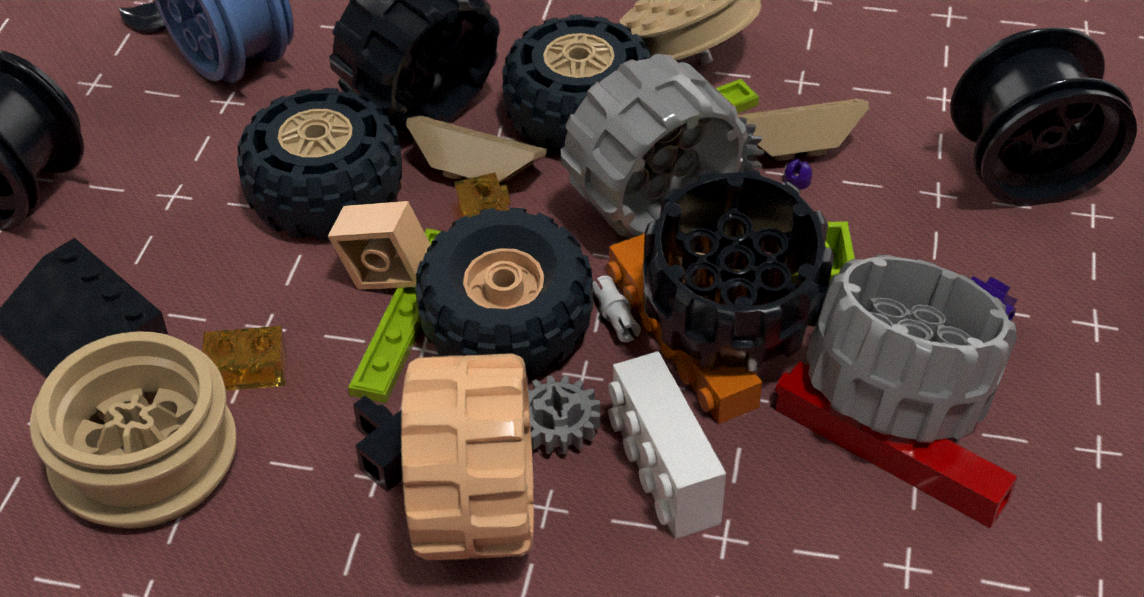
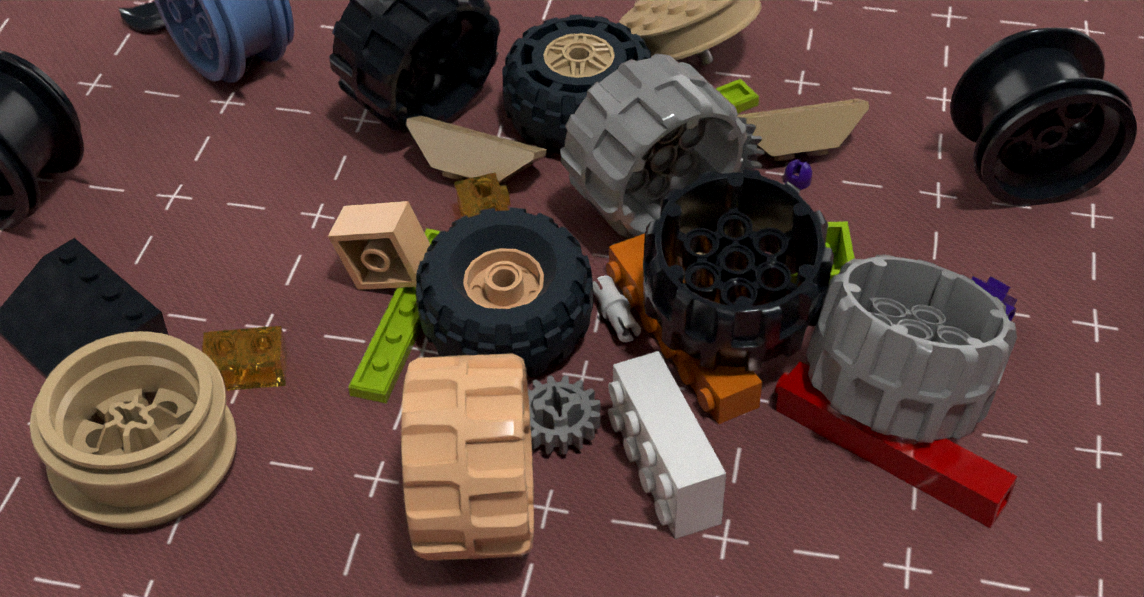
(314, 157): black wheel -> none
(381, 449): black brick -> none

